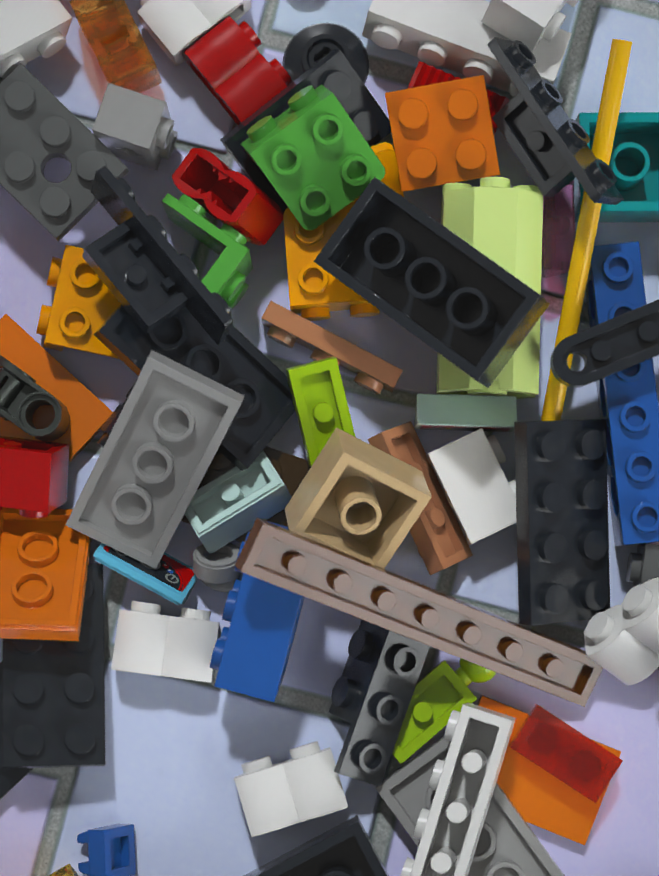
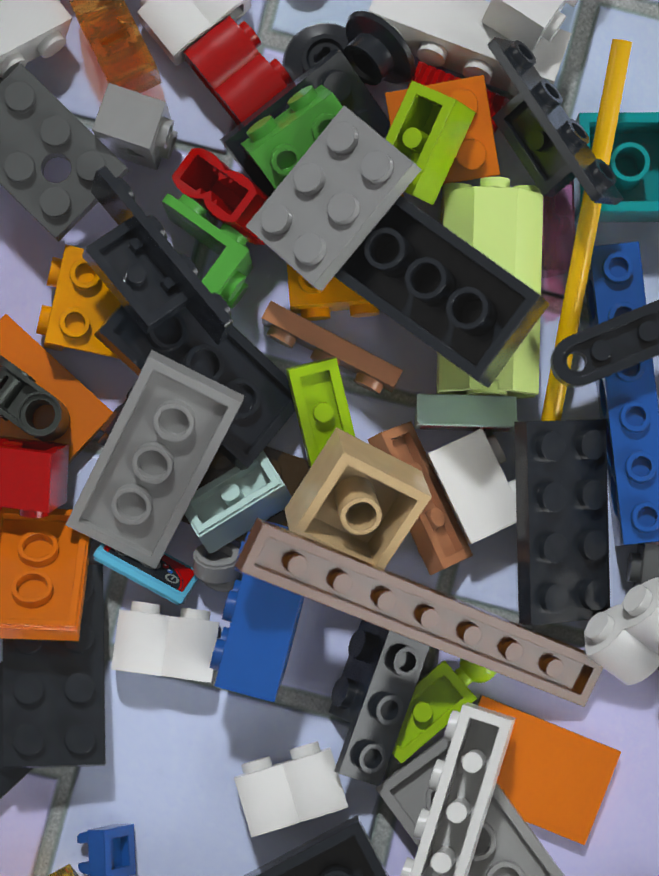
(333, 198): none -> light grey plate
(377, 50): none -> black piece
(430, 134): none -> lime brick
(565, 753): clear red plate -> none

